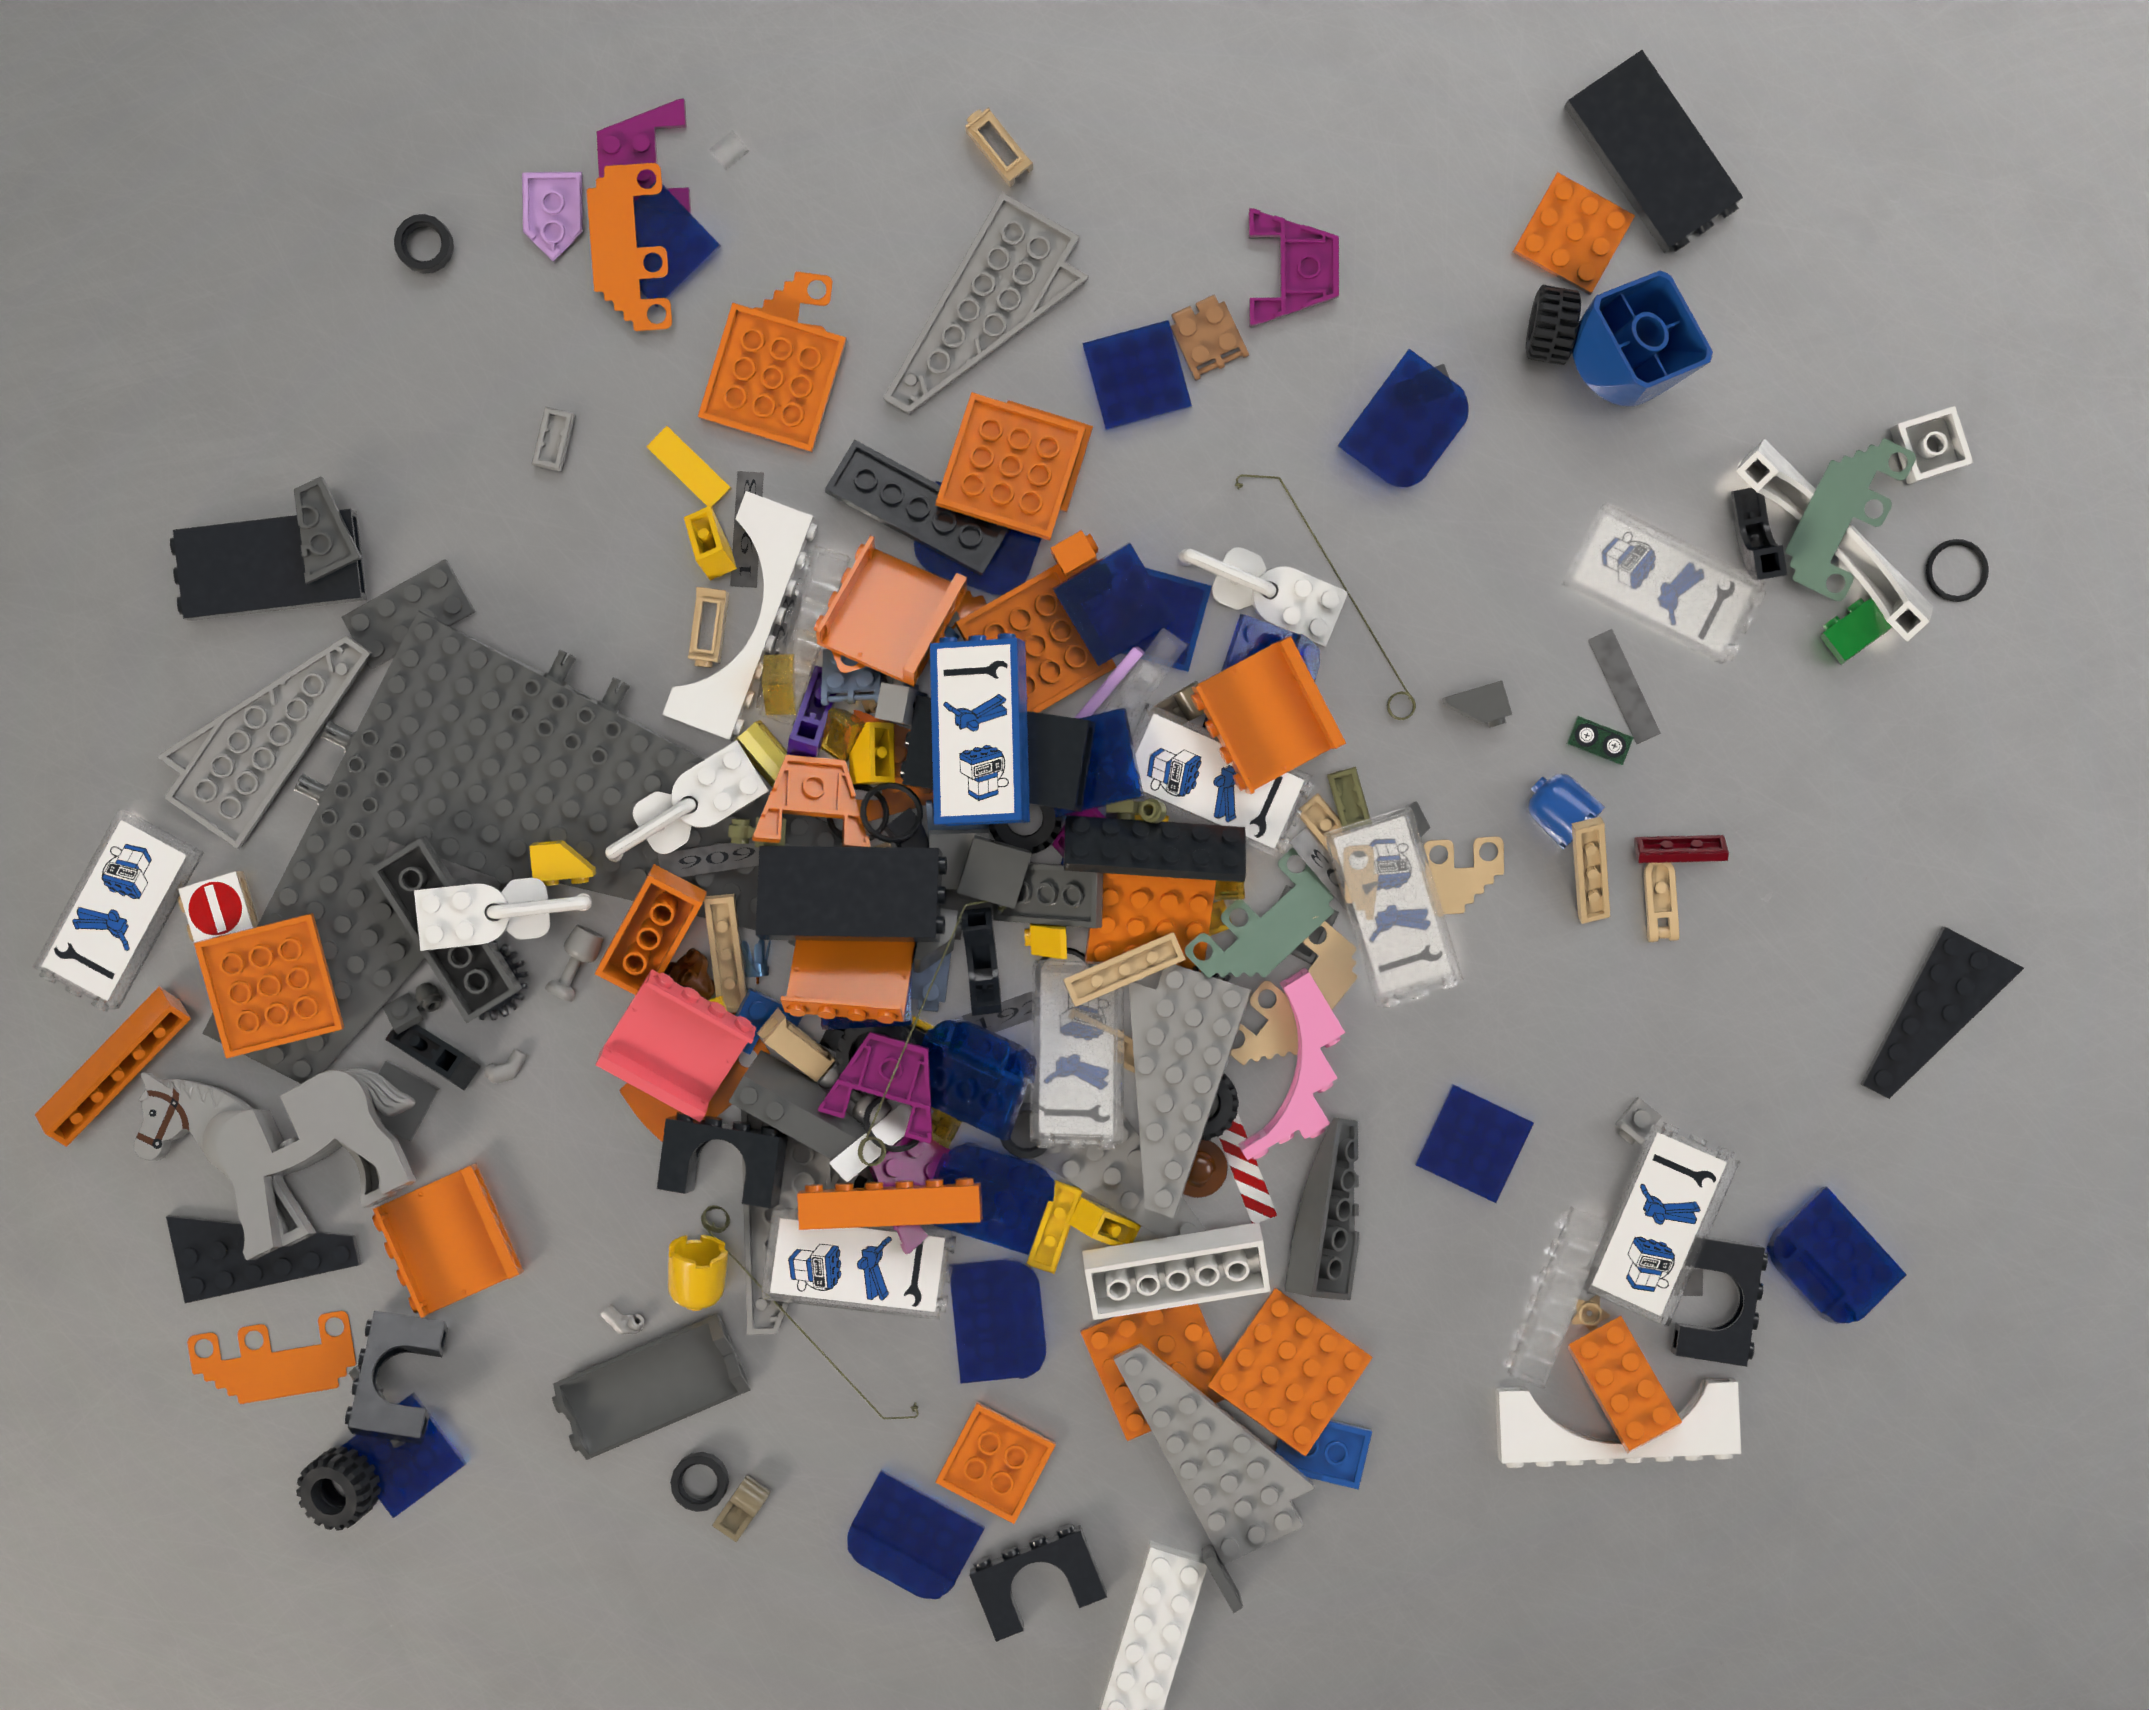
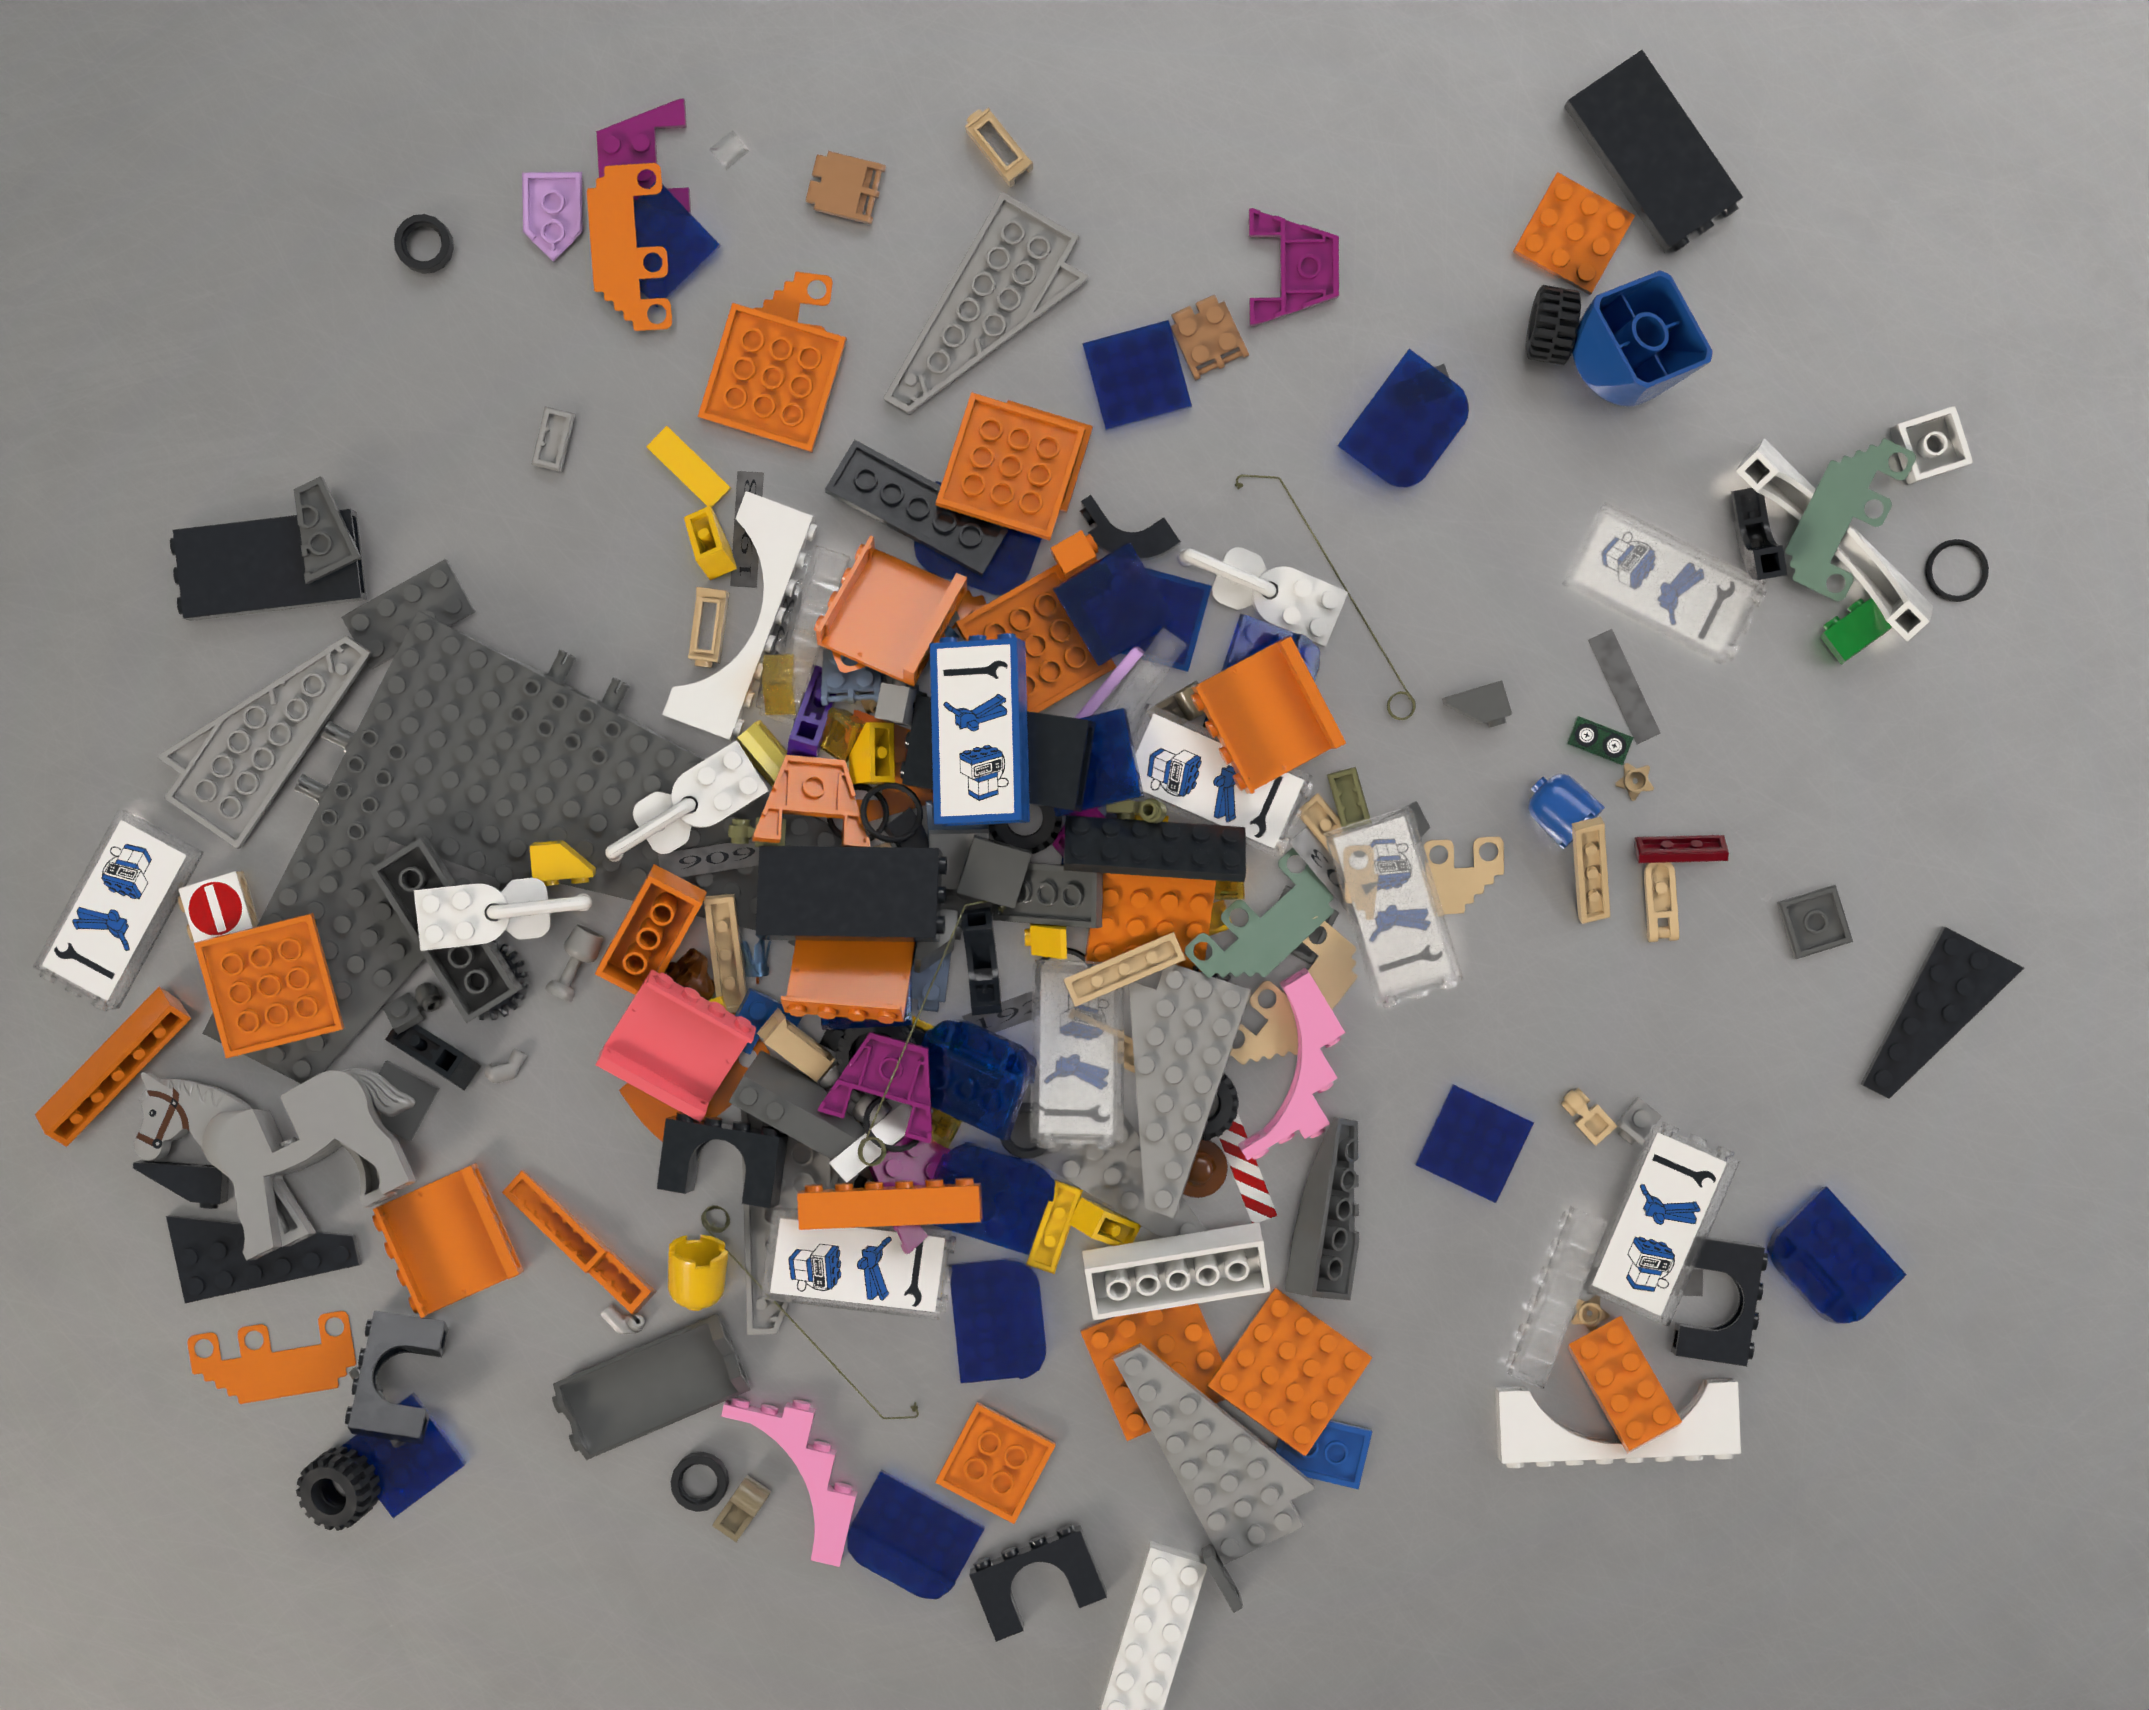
(189, 1180): none -> black slope
(579, 1243): none -> orange slope
(792, 1430): none -> bright pink arch
(844, 186): none -> medium nougat plate
(1148, 543): none -> black arch
(1593, 1122): none -> tan plate
(1643, 782): none -> tan plate
(1814, 922): none -> dark grey tile

